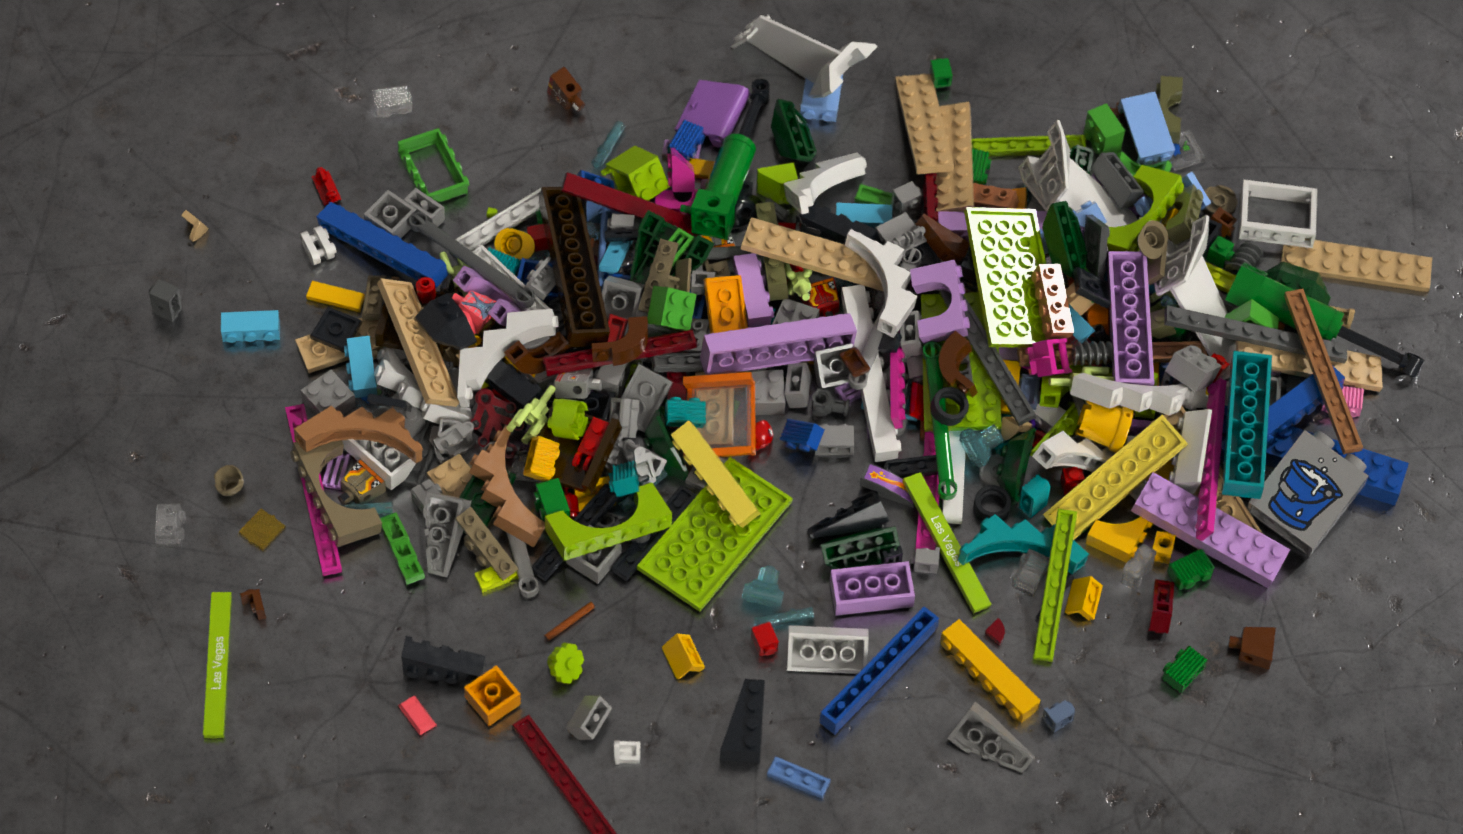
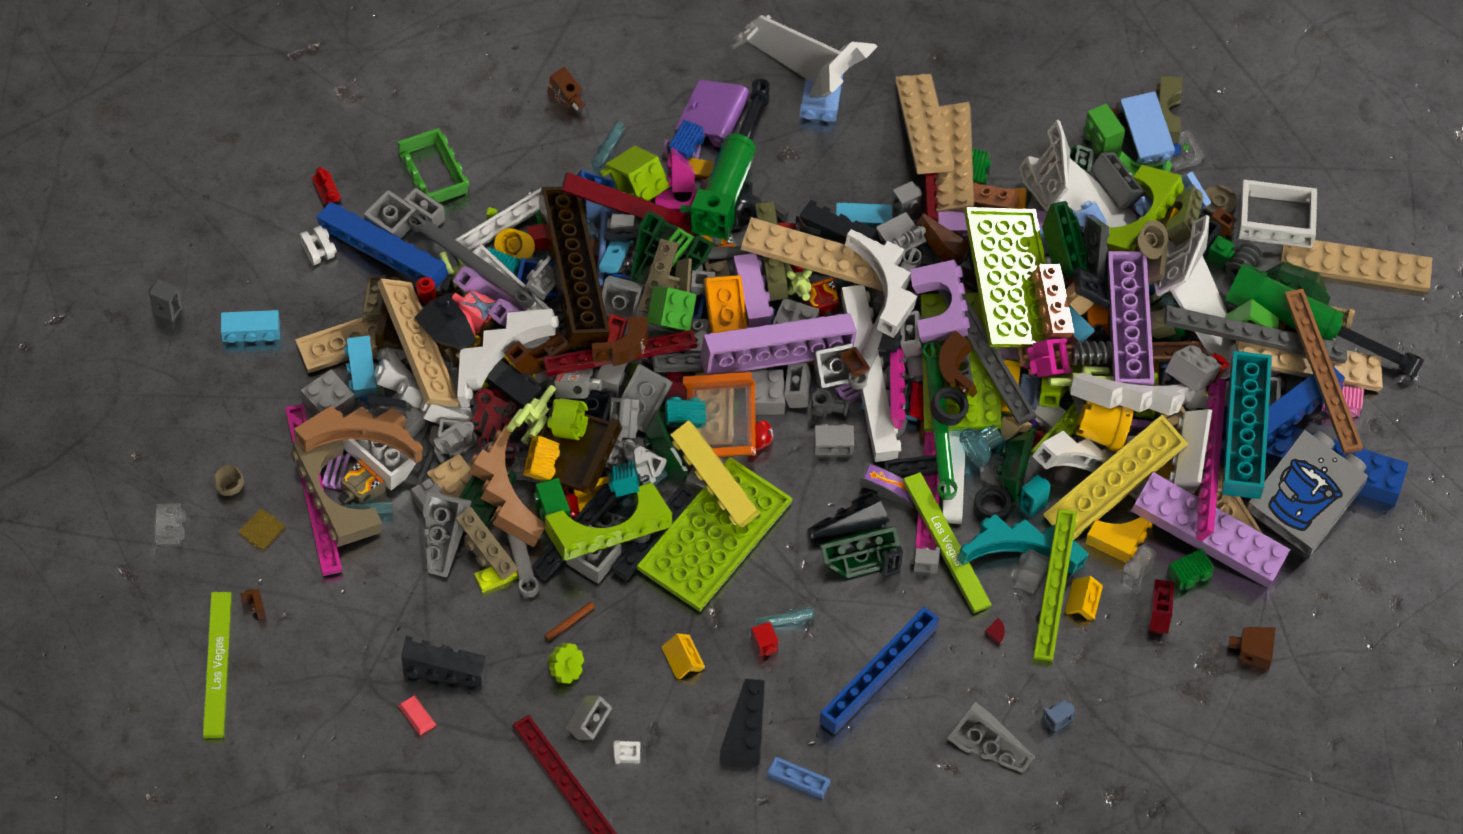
(198, 229): tan tile -> none
(335, 296): yellow tile -> none
(335, 328): black tile -> none
(393, 101): clear brick -> none
(401, 548): bright green slope -> none
(492, 695): light orange brick -> none
(590, 442): red hinge -> none
(765, 588): clear light blue piece -> none
(771, 181): lime slope -> none
(792, 132): dark green wedge -> none
(801, 435): blue brick -> none
(804, 191): white arch -> none
(827, 649): white slope -> none
(871, 195): bright green tile -> none
(872, 588): lavender brick -> none
(941, 72): green brick -> none
(990, 671): yellow brick -> none
(1021, 145): lime tile -> none
(1071, 478): red brick -> none
(1163, 554): yellow brick -> none
(1184, 669): green brick -> none
(1222, 278): neon yellow plate -> none

